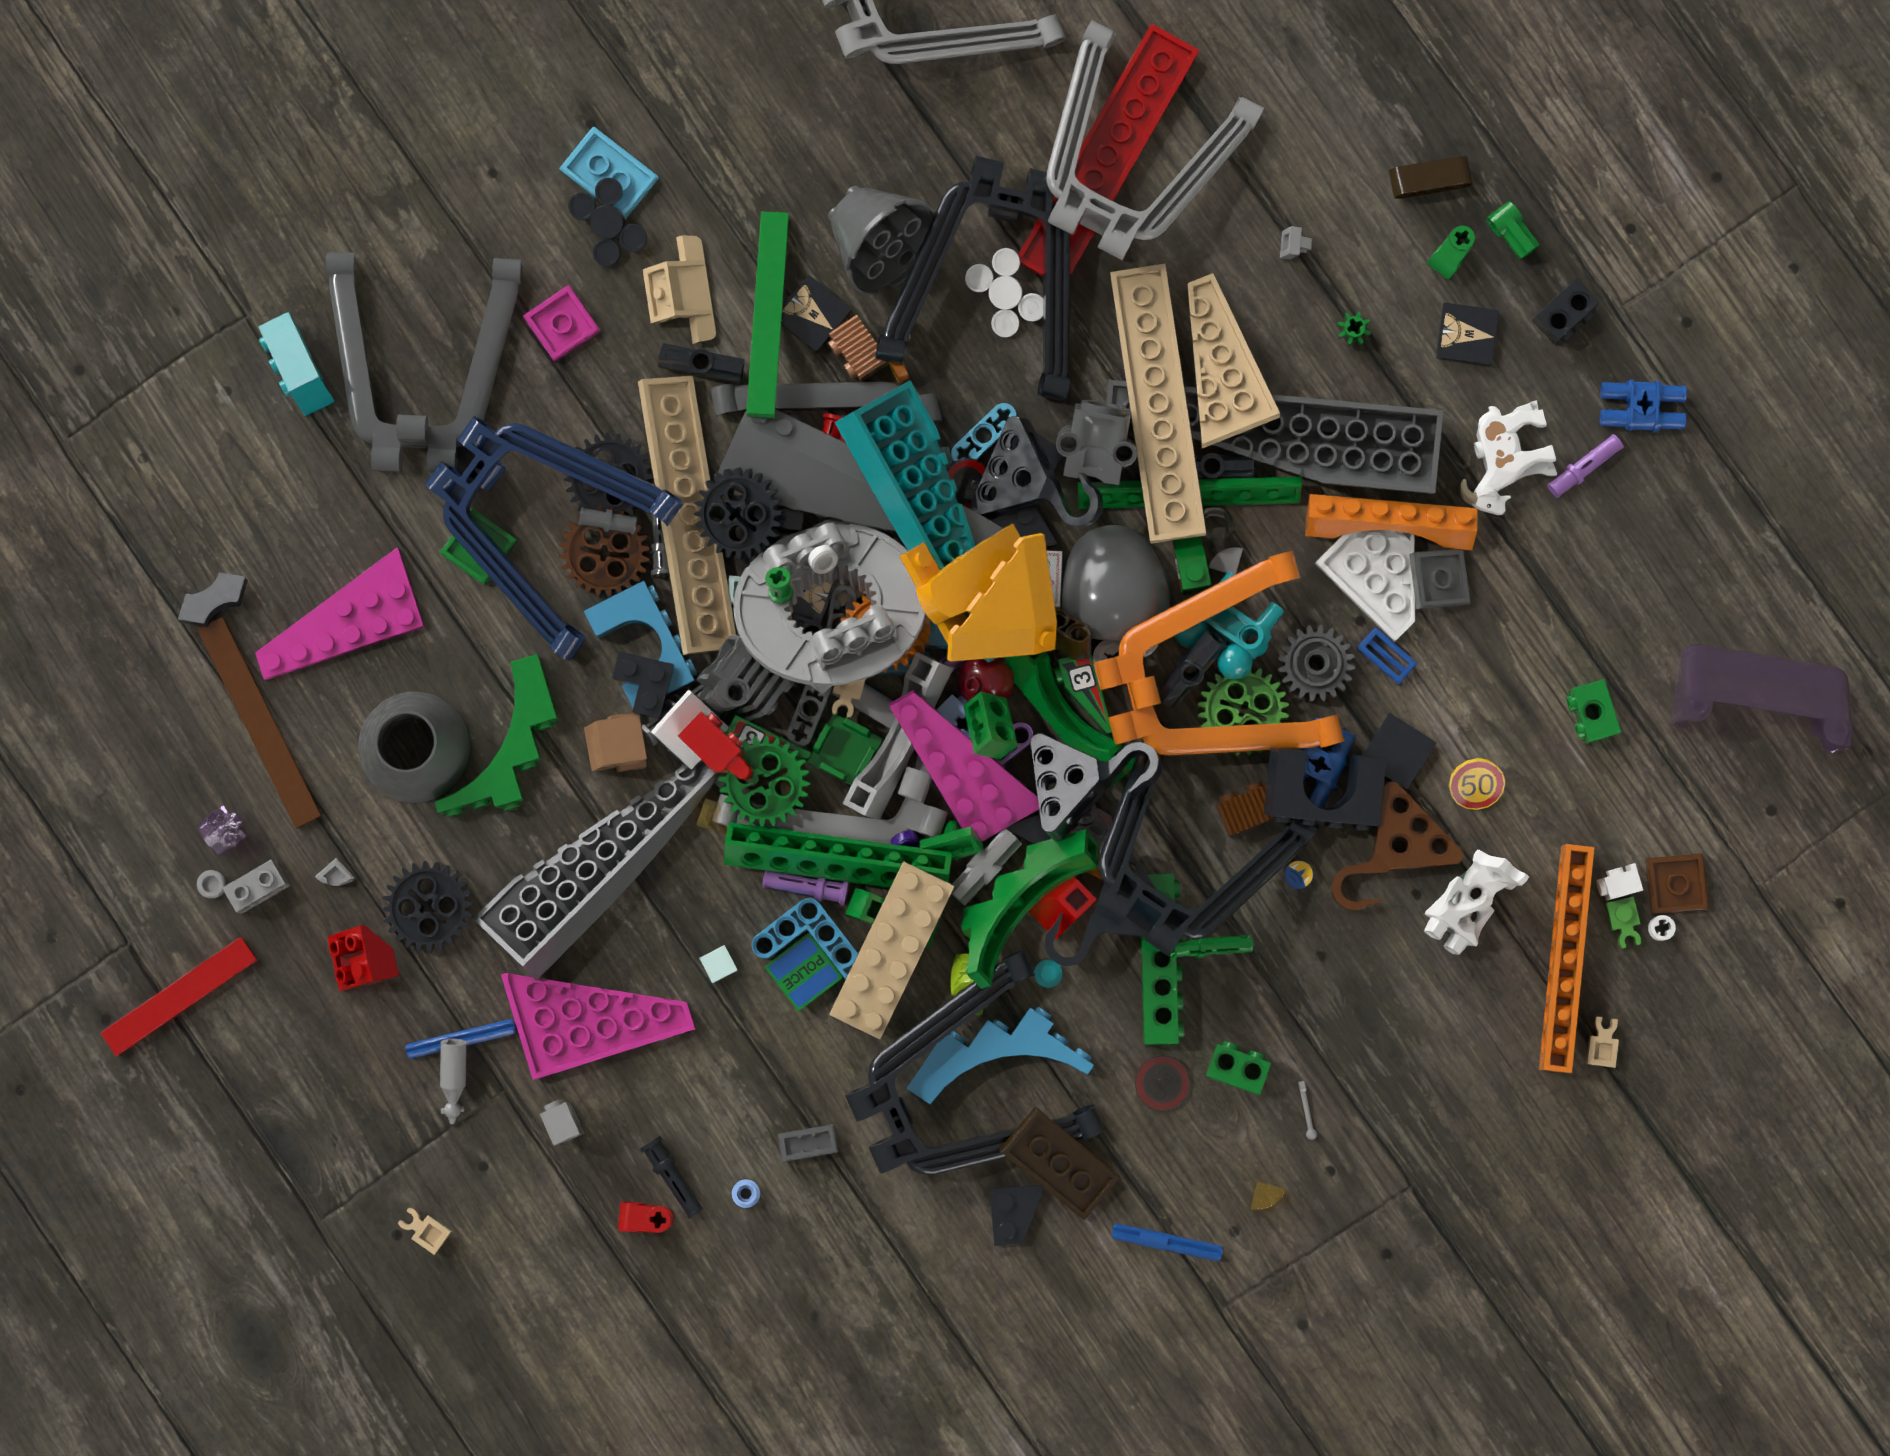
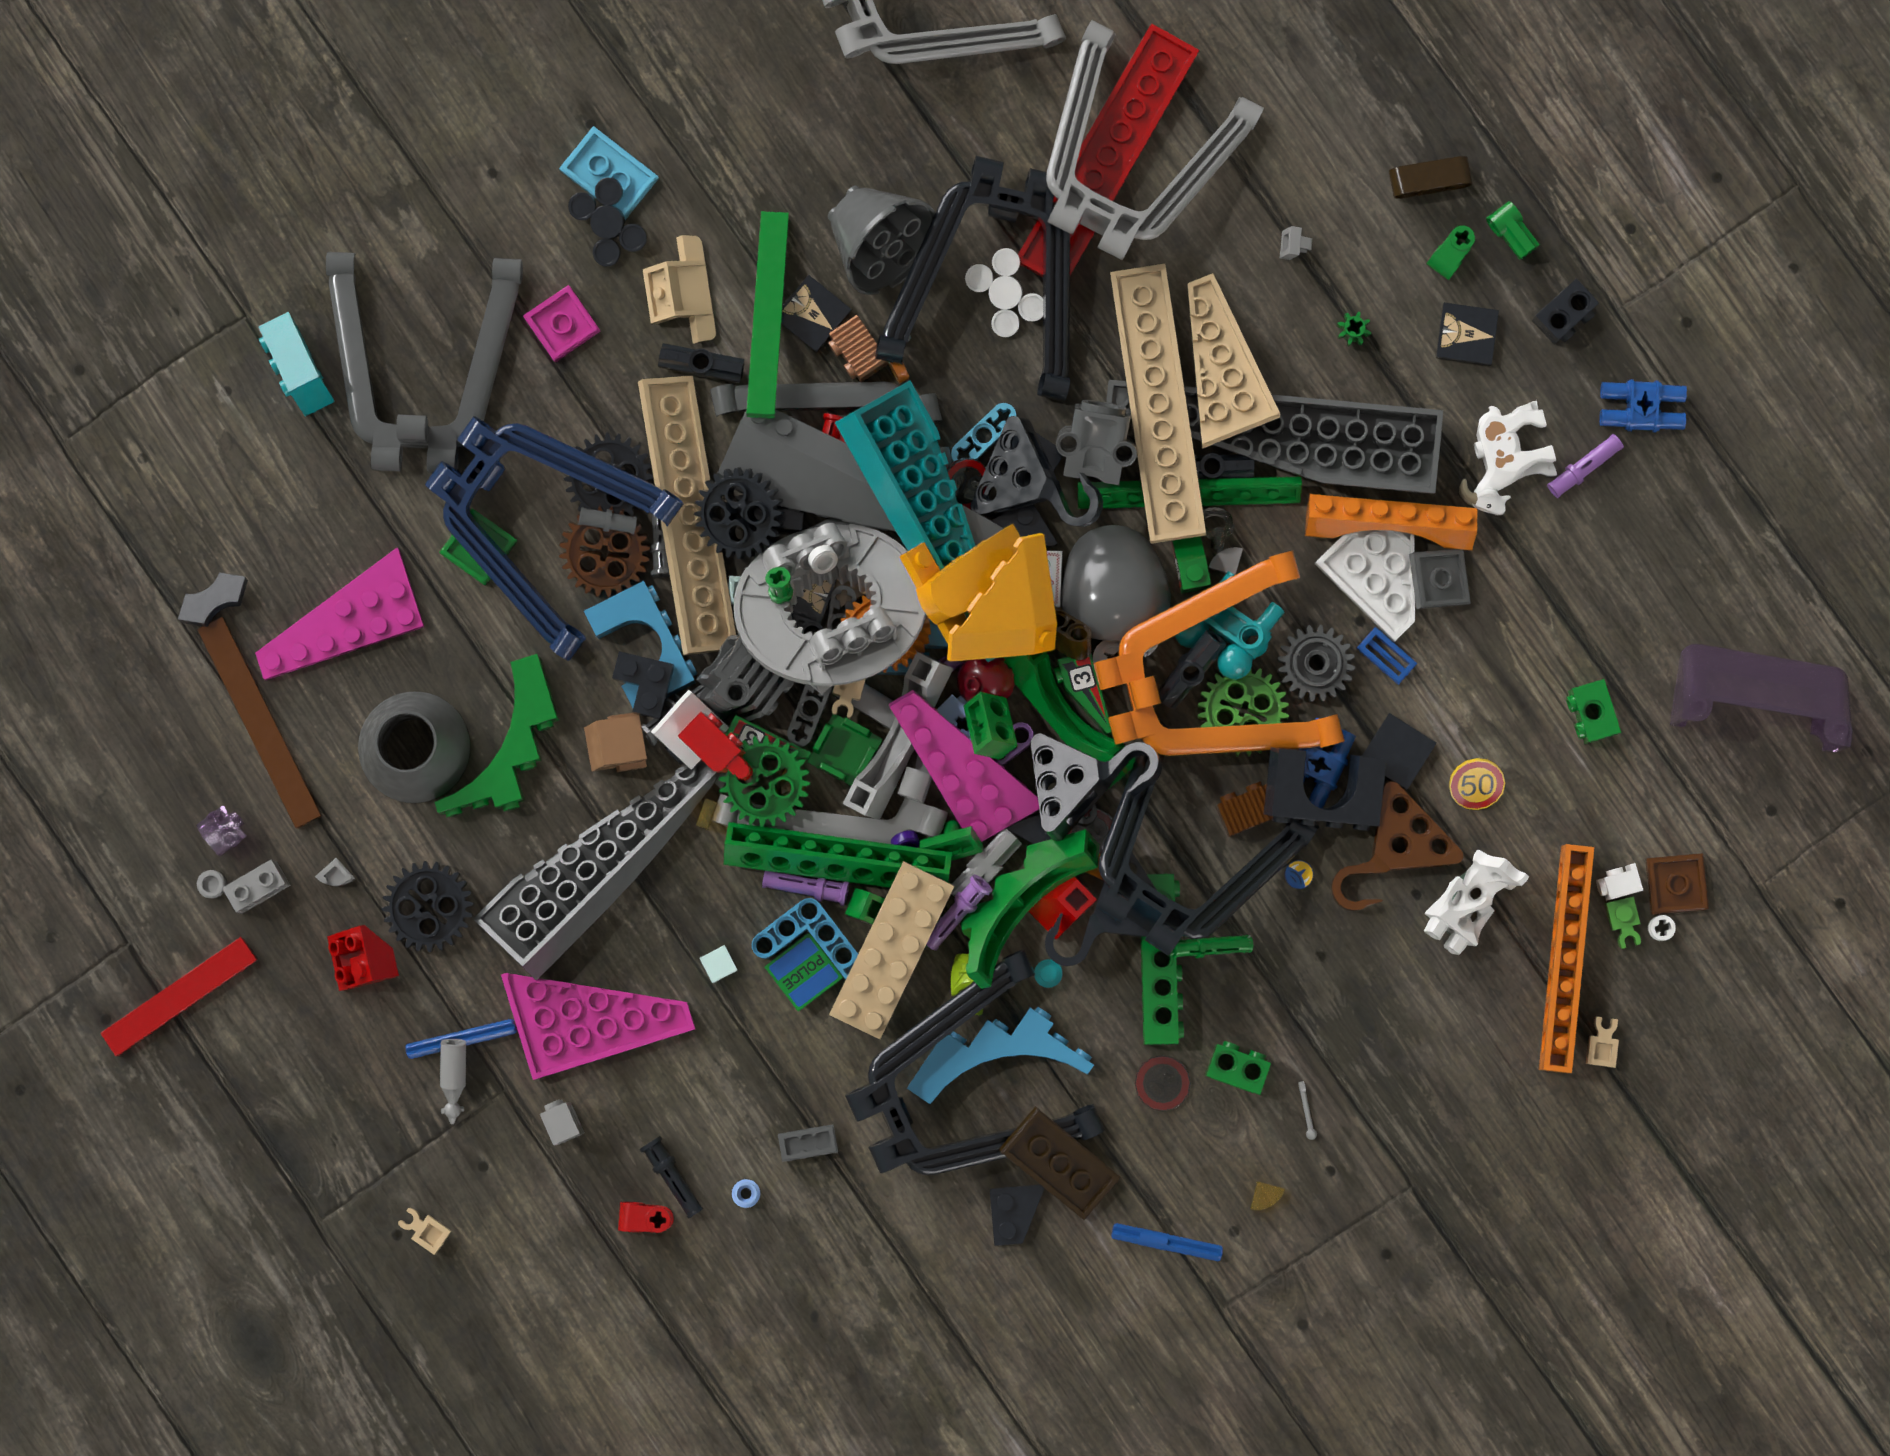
(964, 903): none -> medium lavender pin

